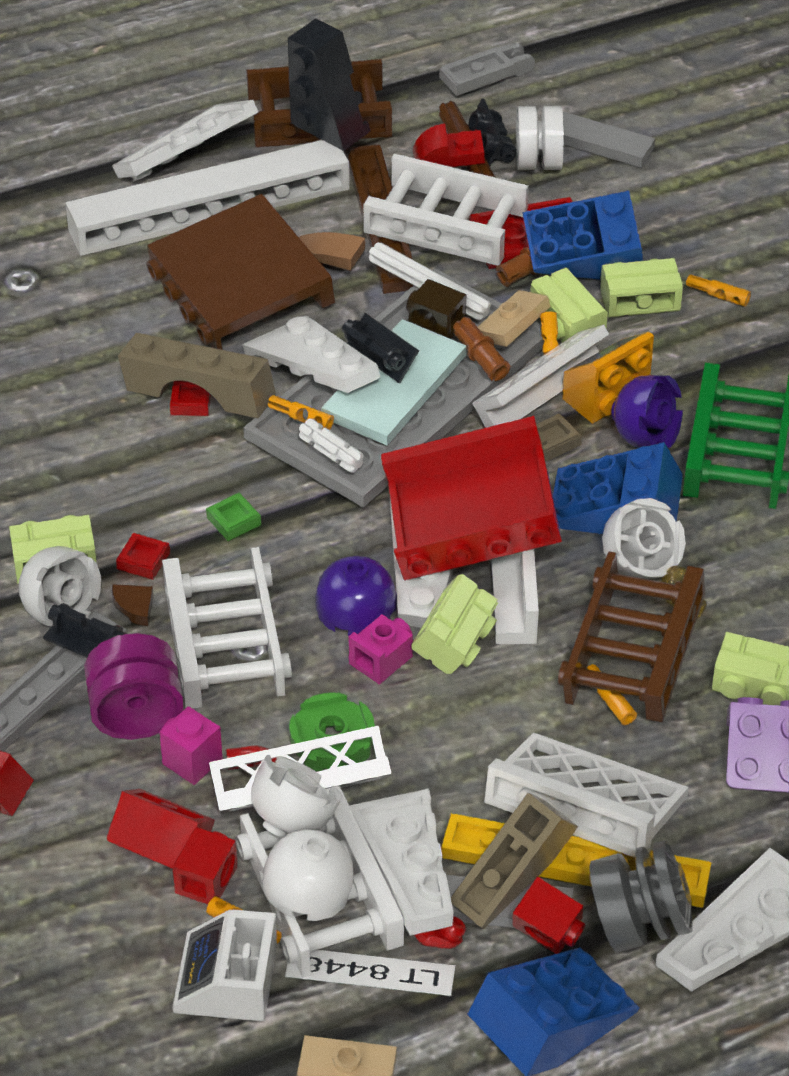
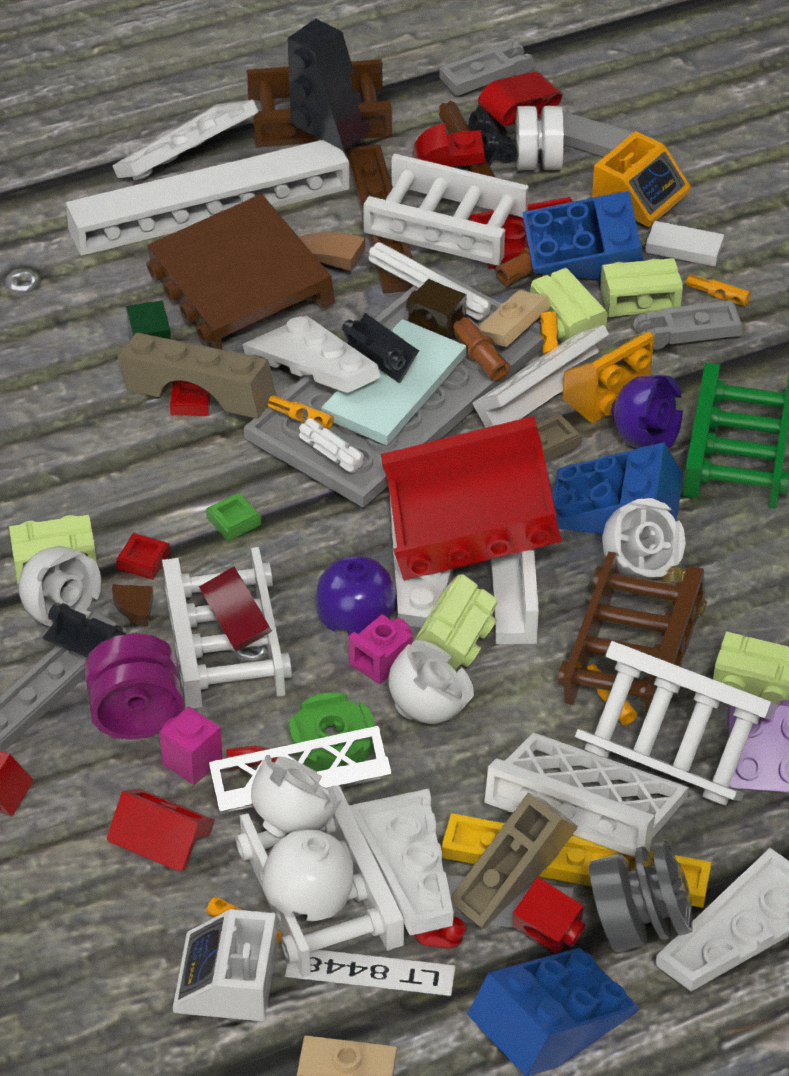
(148, 319): none -> dark green brick
(205, 865): red brick -> none
(235, 609): none -> dark red slope
(427, 685): none -> white cylinder
(528, 89): none -> red beam
(646, 172): none -> light orange slope
(684, 243): none -> white tile
(690, 323): none -> light grey hinge
(708, 696): none -> white fence

